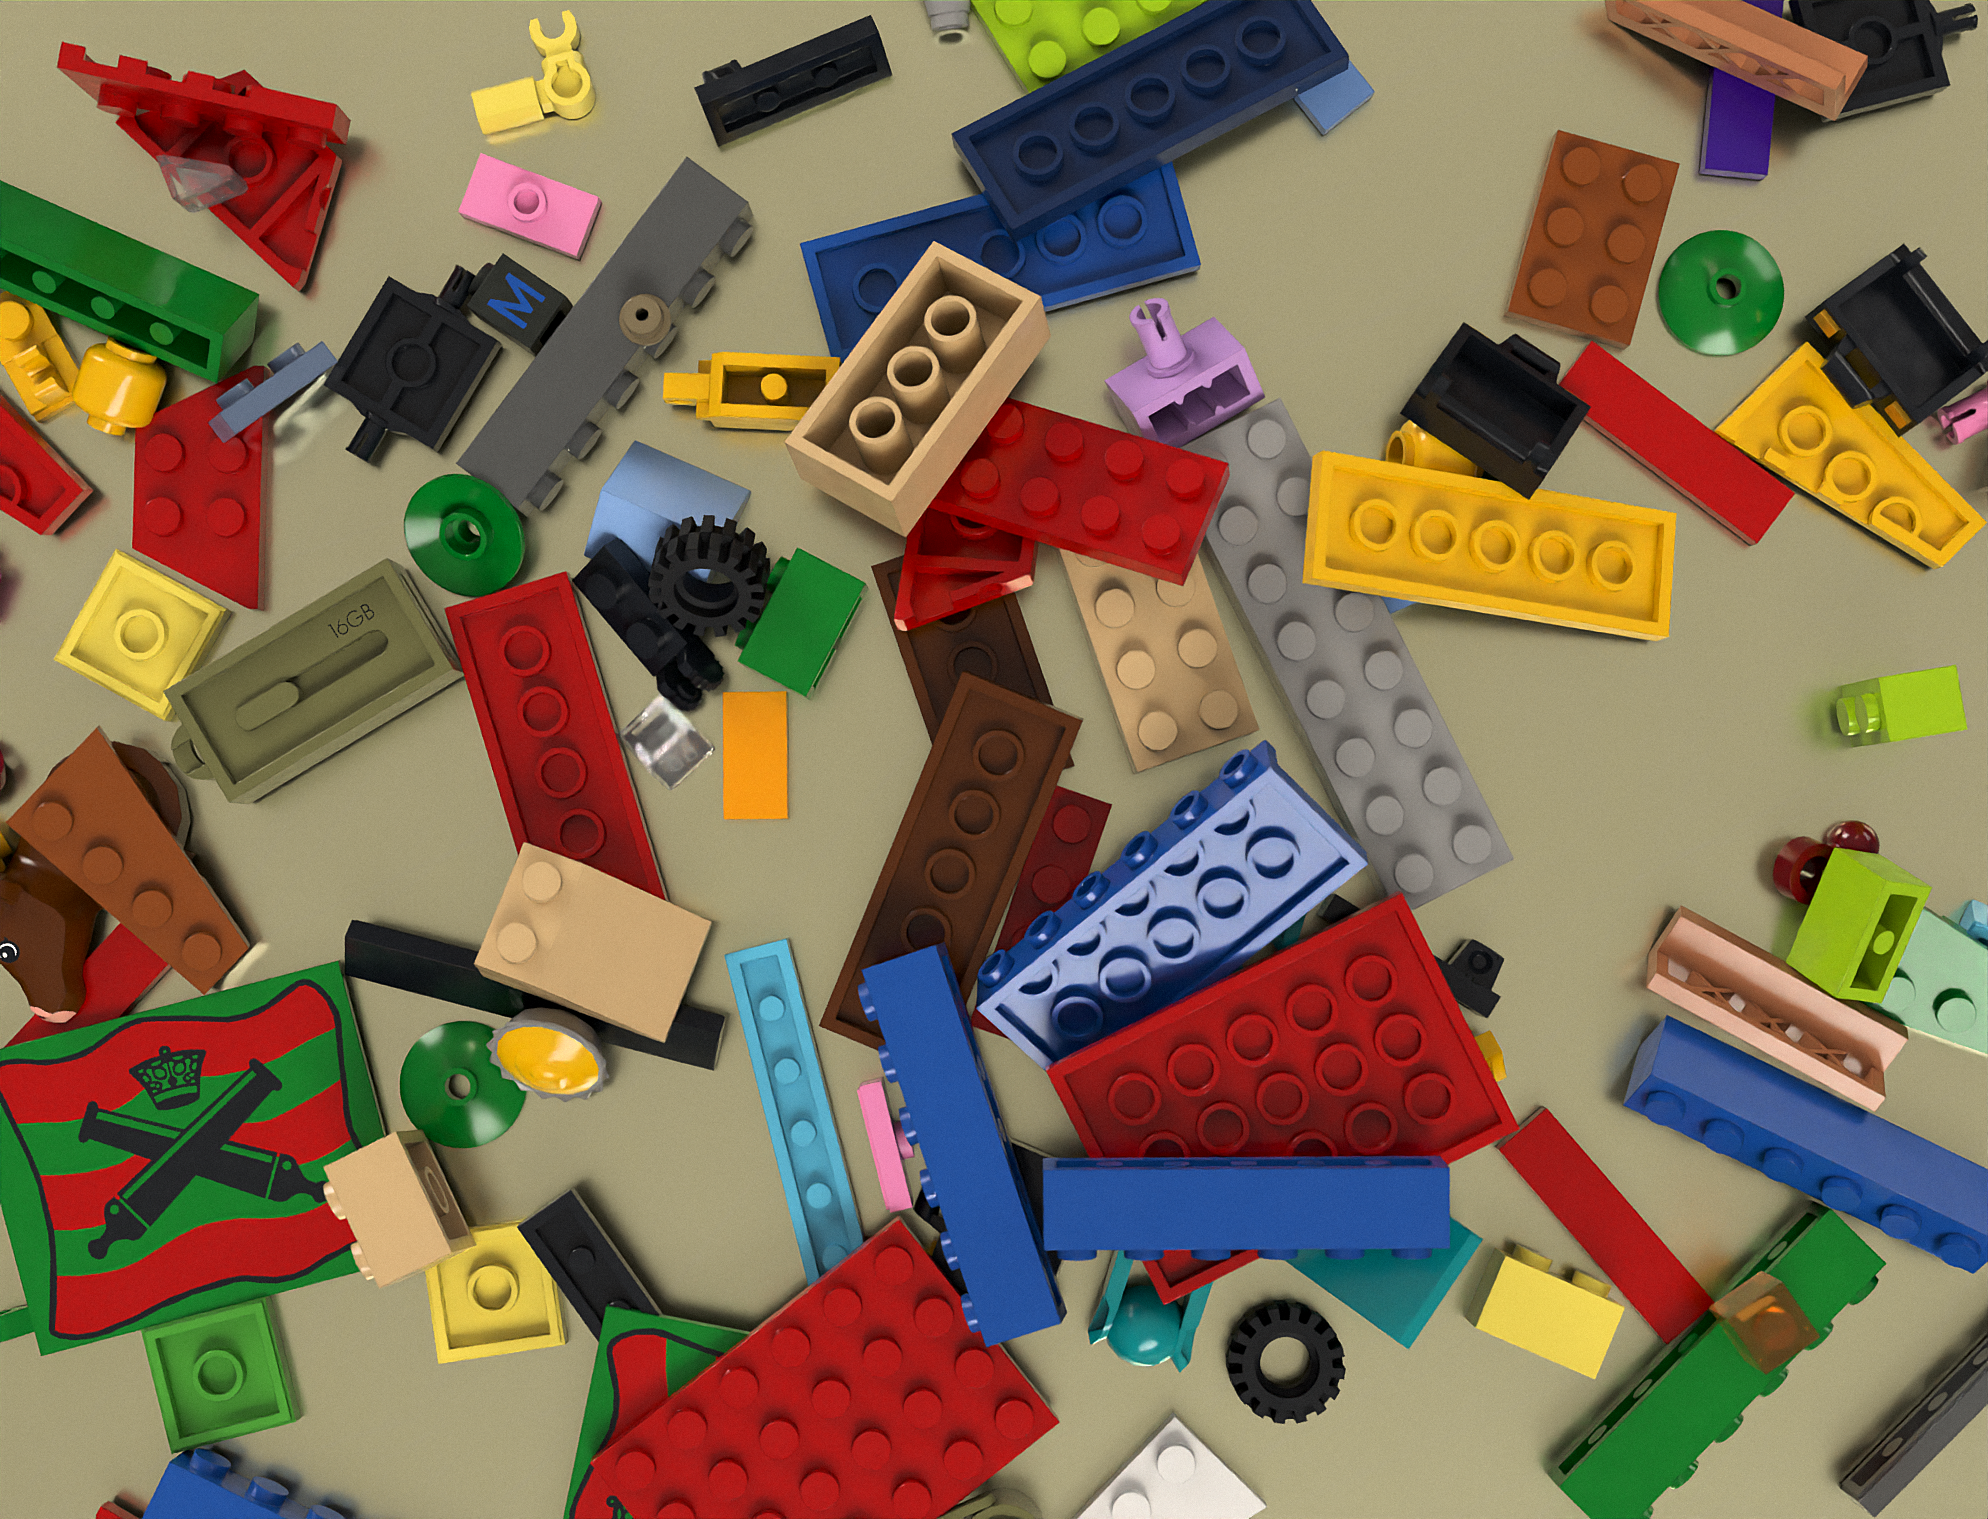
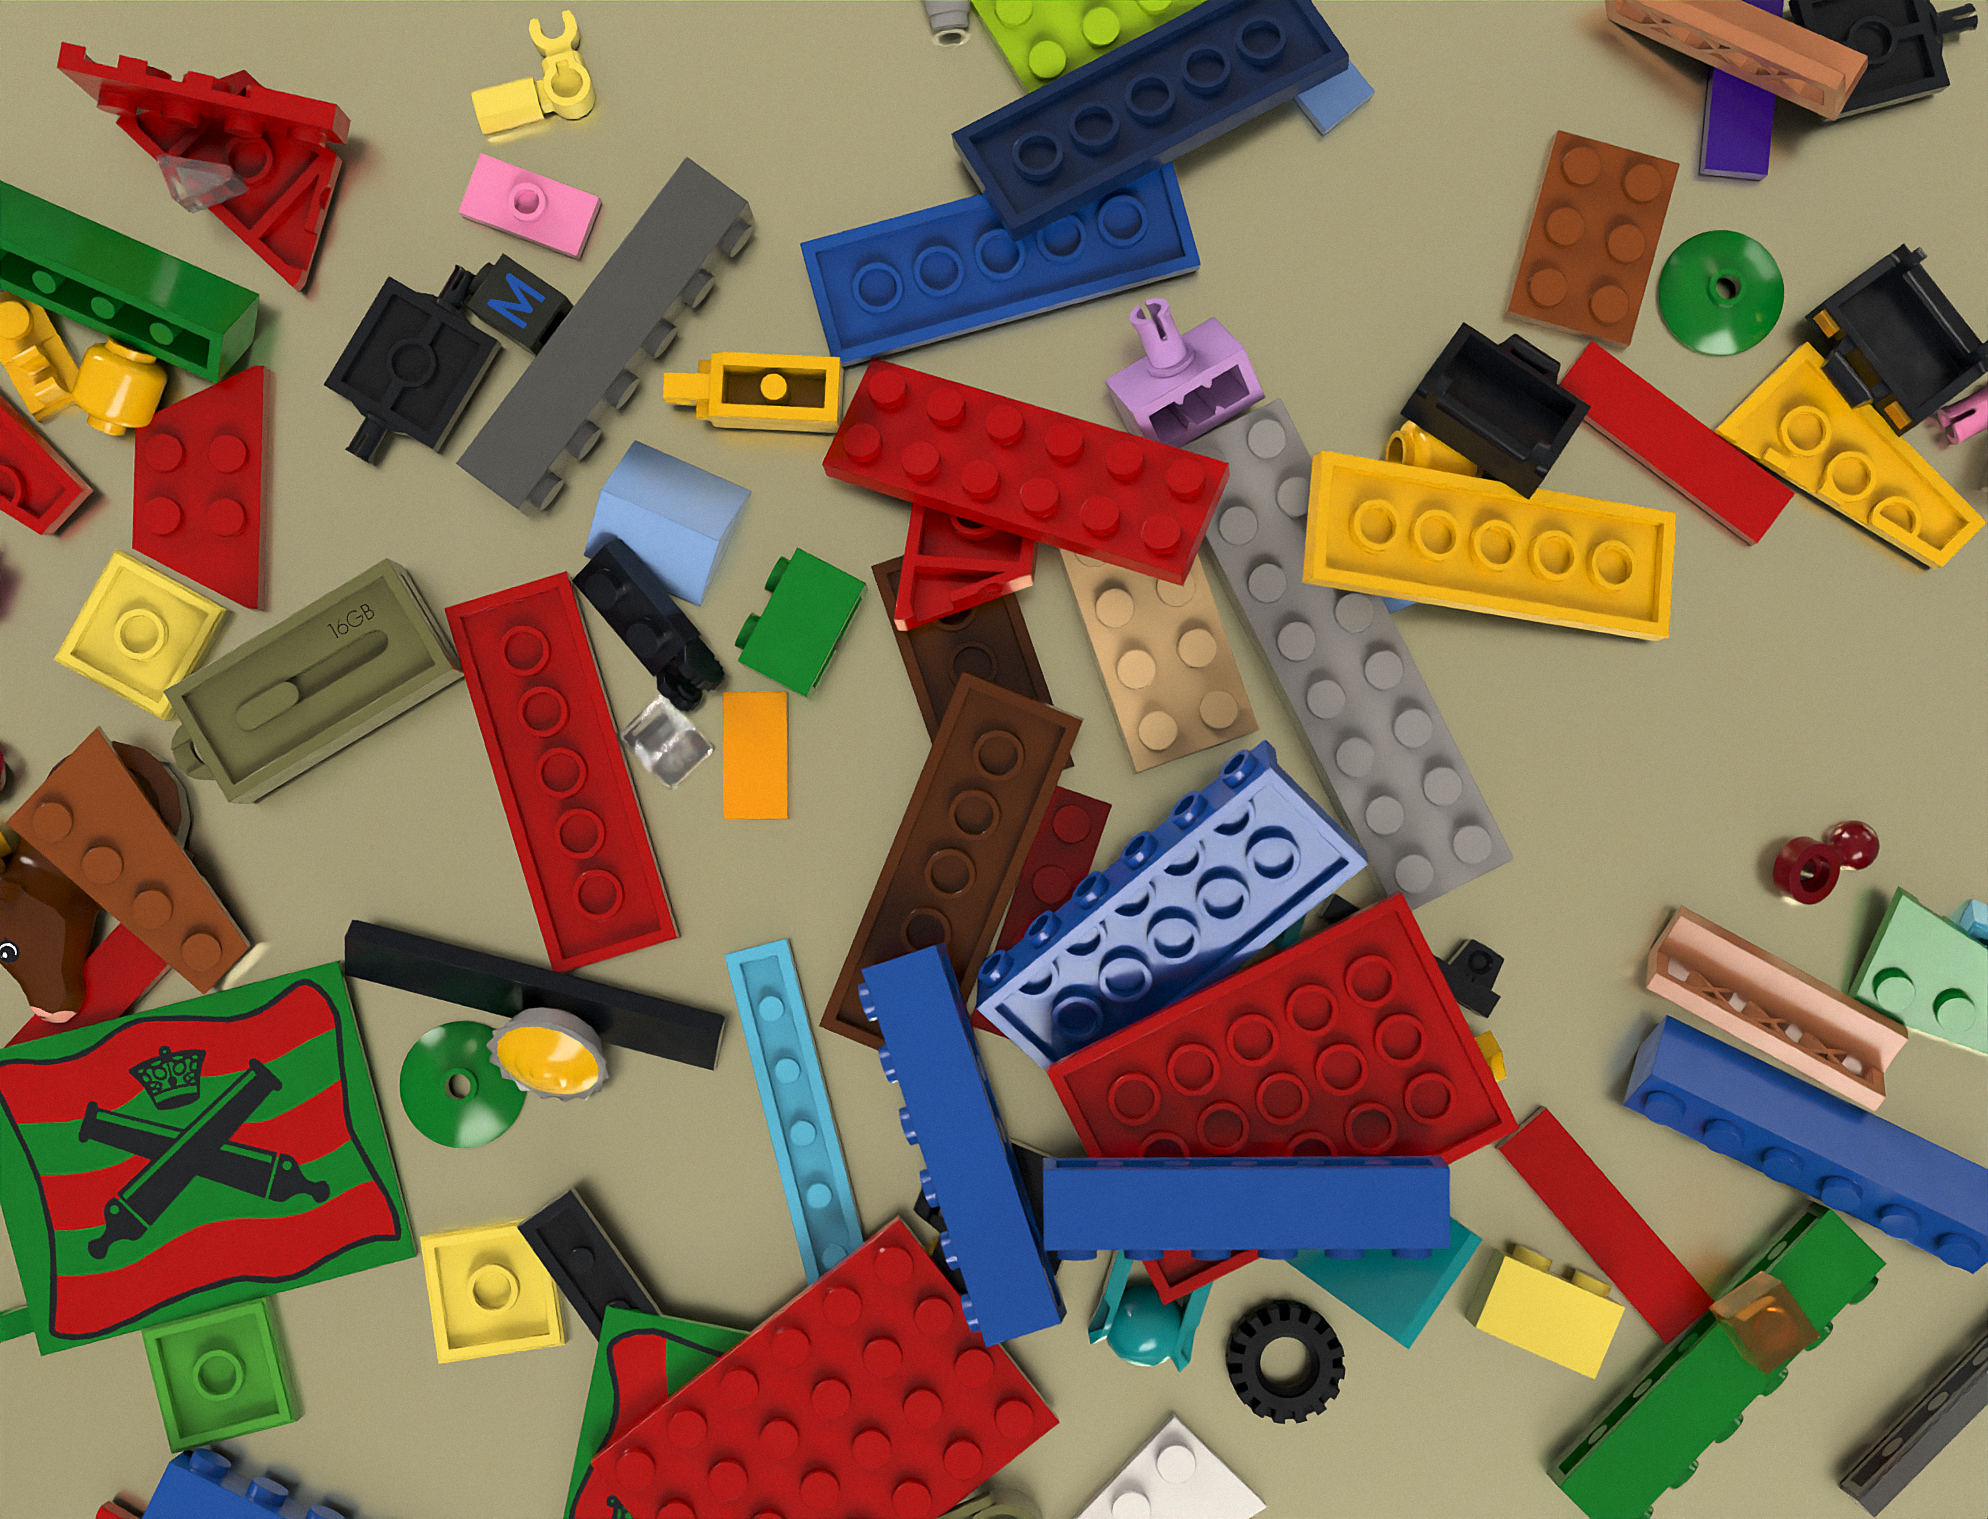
(291, 372): sand blue plate -> none
(397, 1207): tan brick -> none
(447, 548): green dish -> none
(592, 943): tan slope -> none
(647, 331): dark tan piece -> none
(715, 550): black tyre -> none
(791, 81): black hinge -> none
(887, 1145): bright pink plate -> none
(919, 388): tan brick -> none
(1858, 925): lime brick -> none
(1902, 707): lime brick -> none

